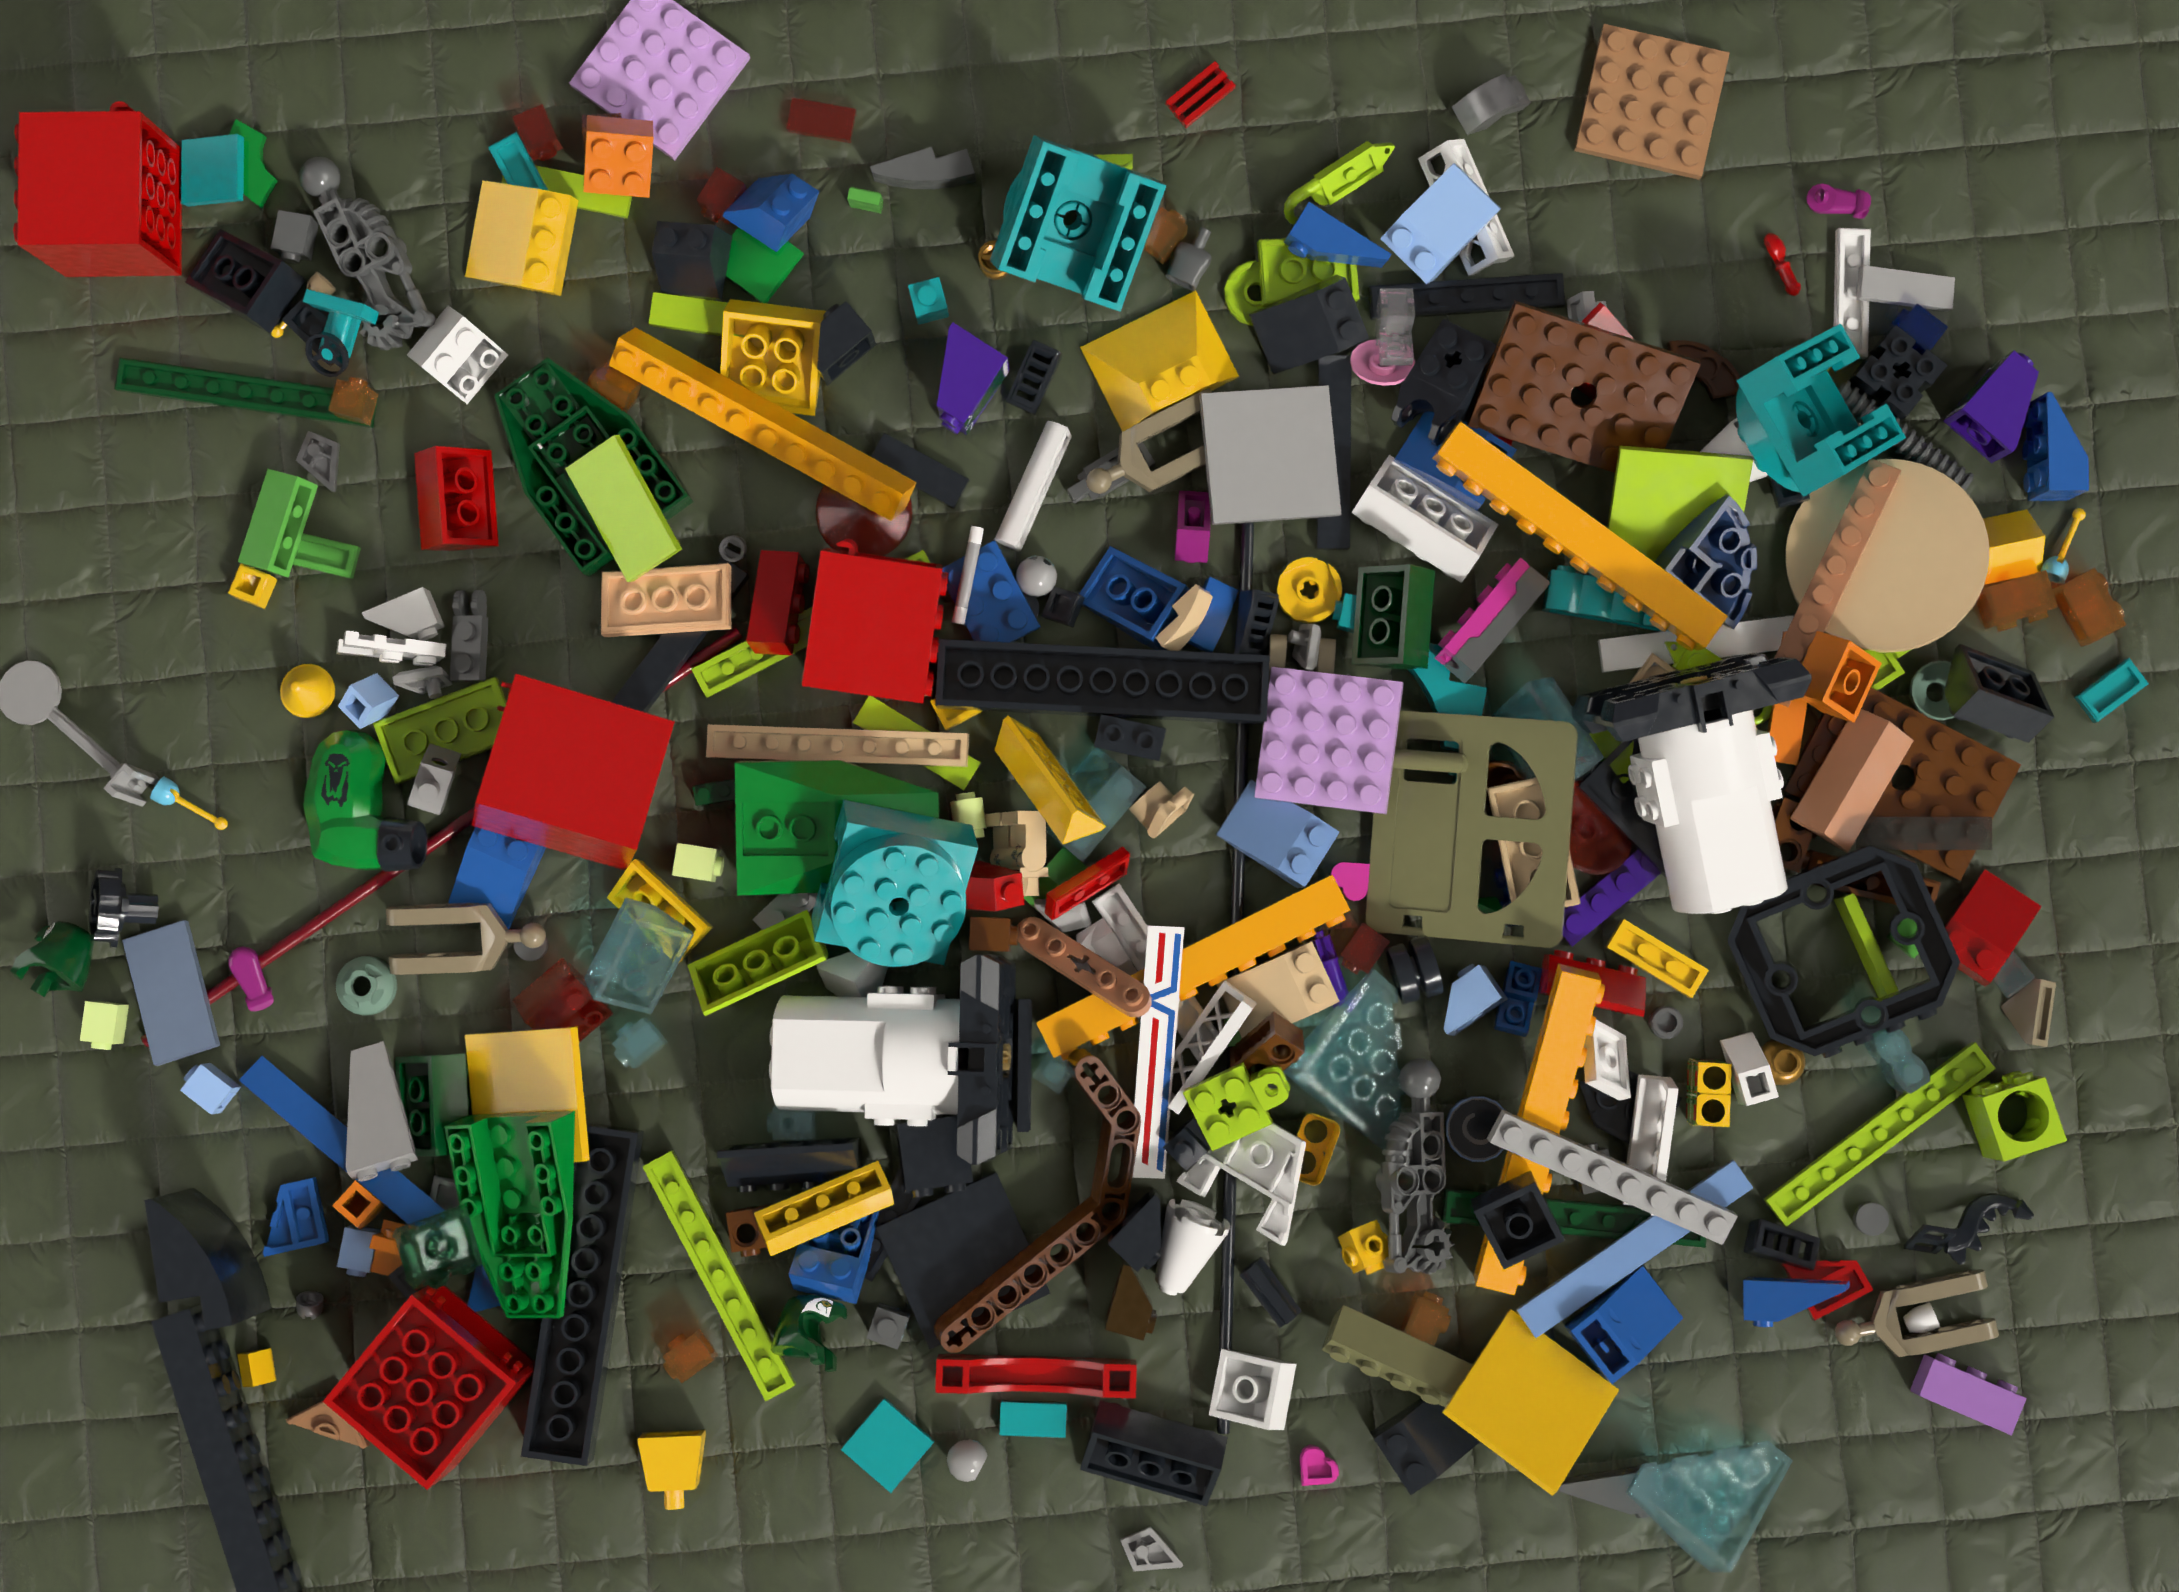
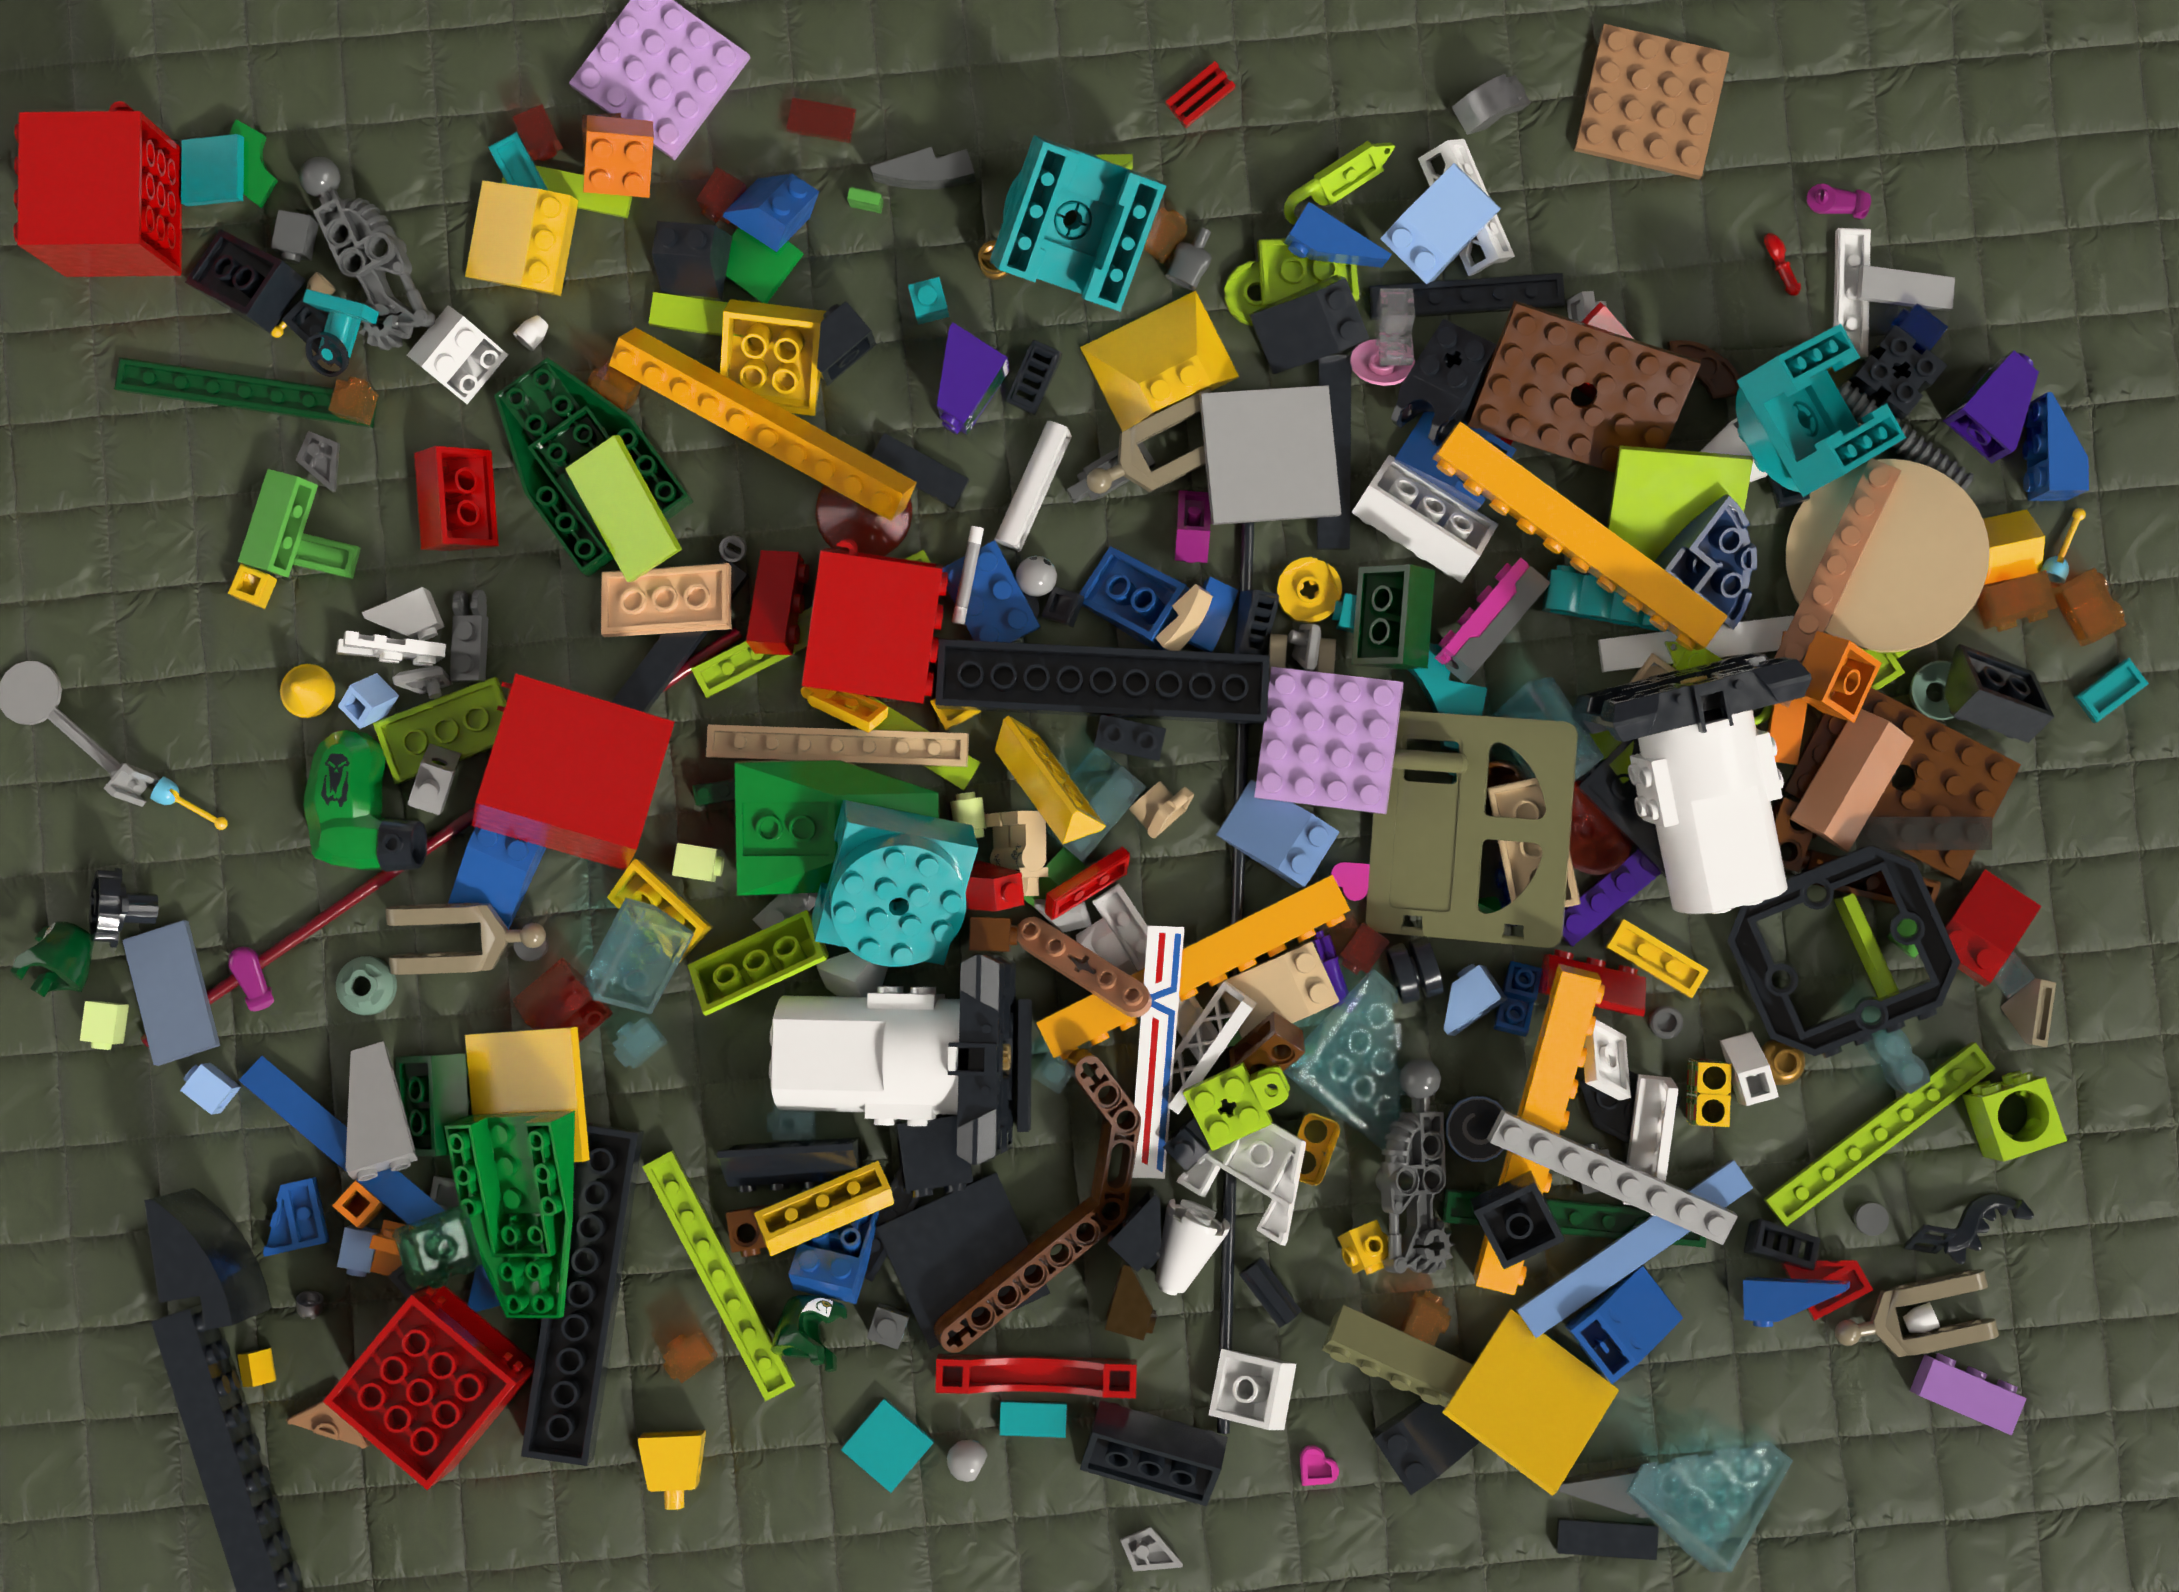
(531, 332): none -> white hose
(848, 707): none -> yellow hinge
(1607, 1538): none -> black tile

